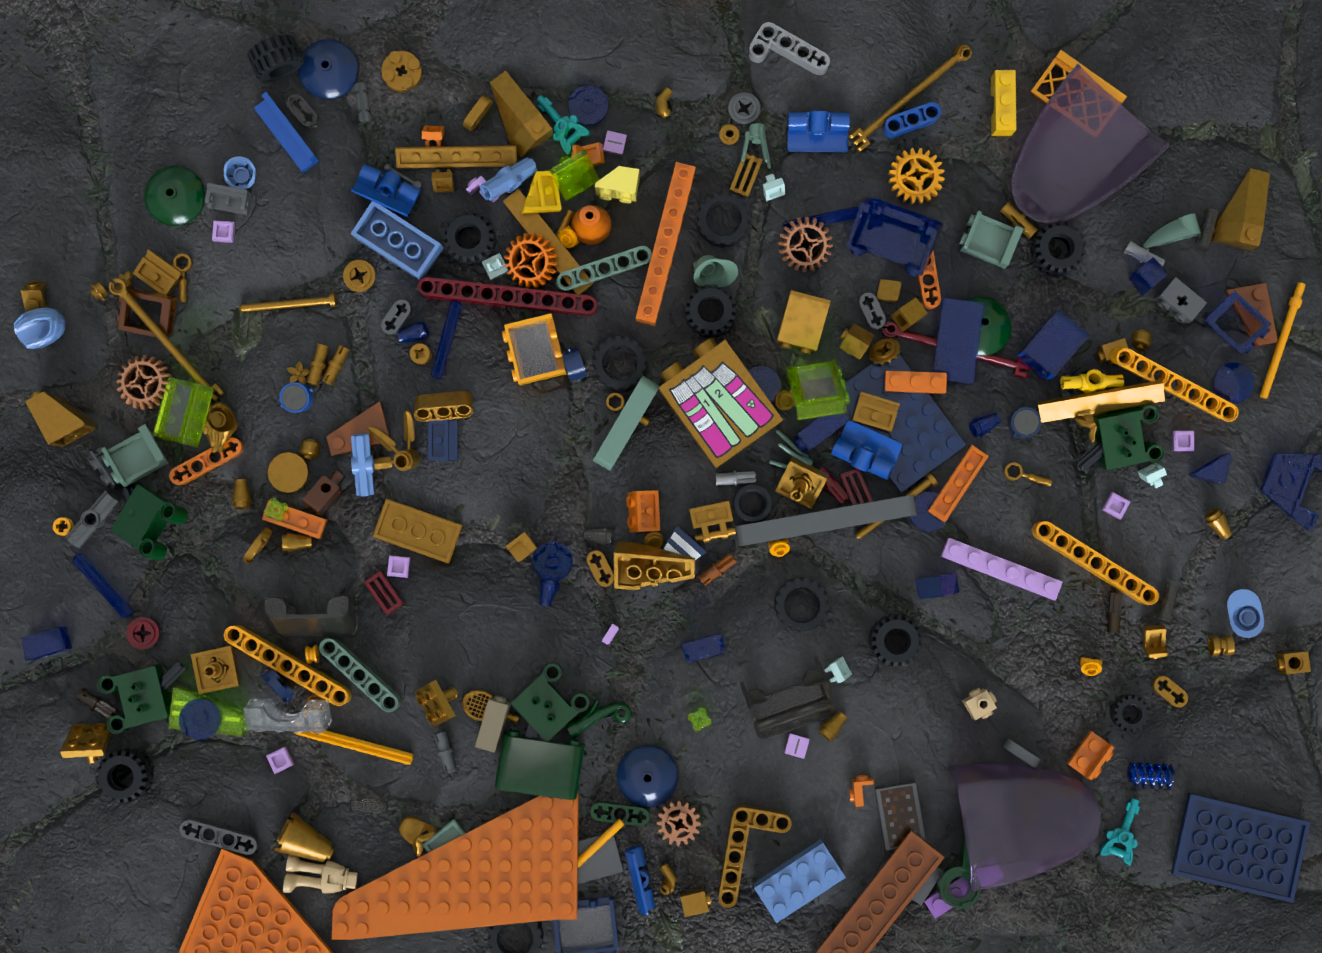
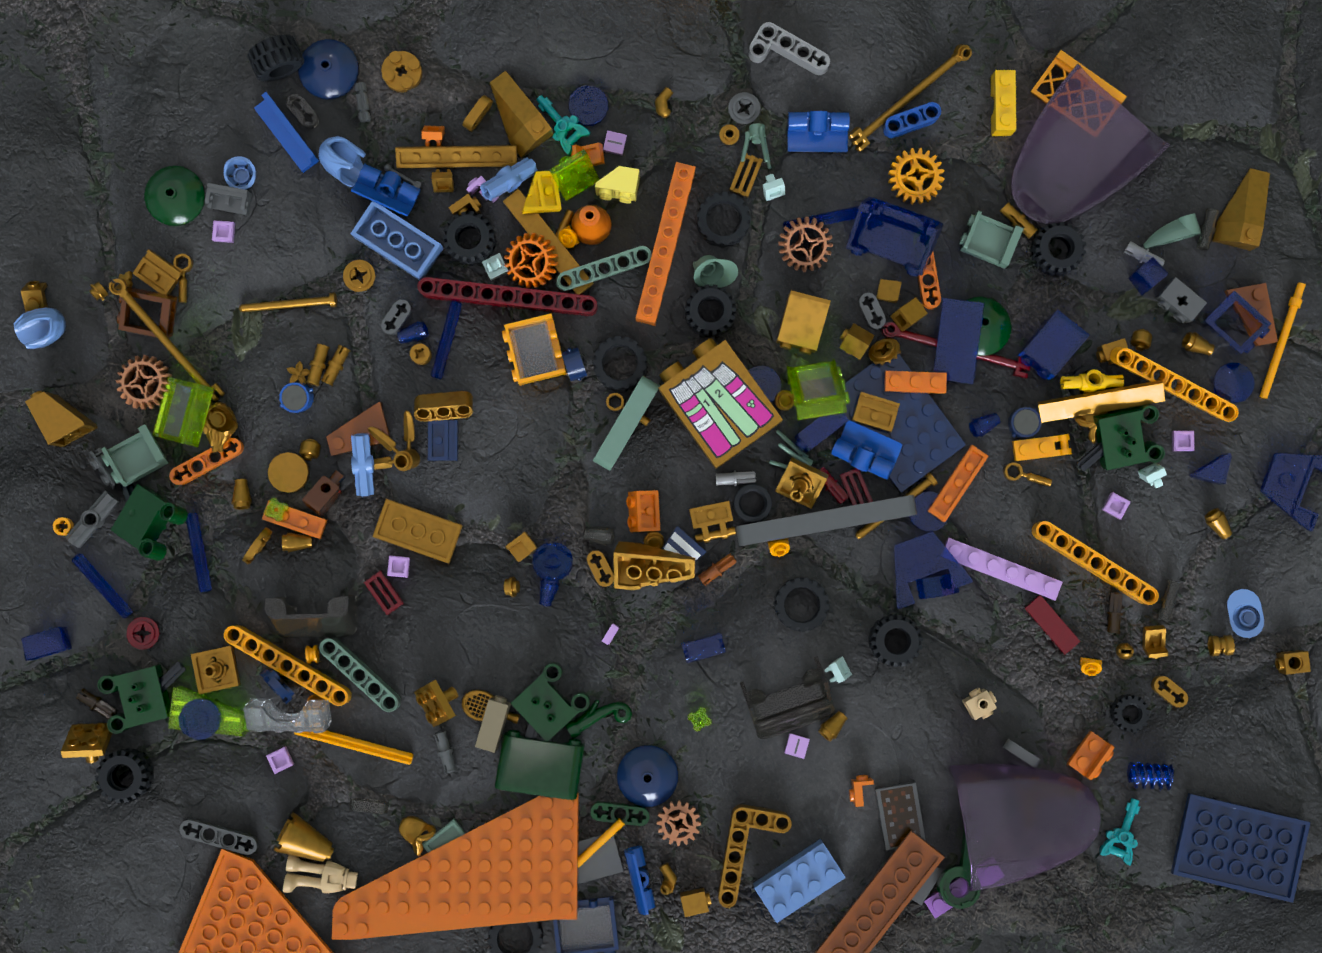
(198, 552): none -> clear blue axle
(341, 159): none -> medium blue hair
(464, 204): none -> pearl gold bracket
(511, 586): none -> pearl gold plate
(921, 558): none -> clear blue wing
(1040, 447): none -> light orange plate
(1052, 624): none -> dark red tile
(1125, 646): none -> pearl gold hinge
(1195, 343): none -> pearl gold cone

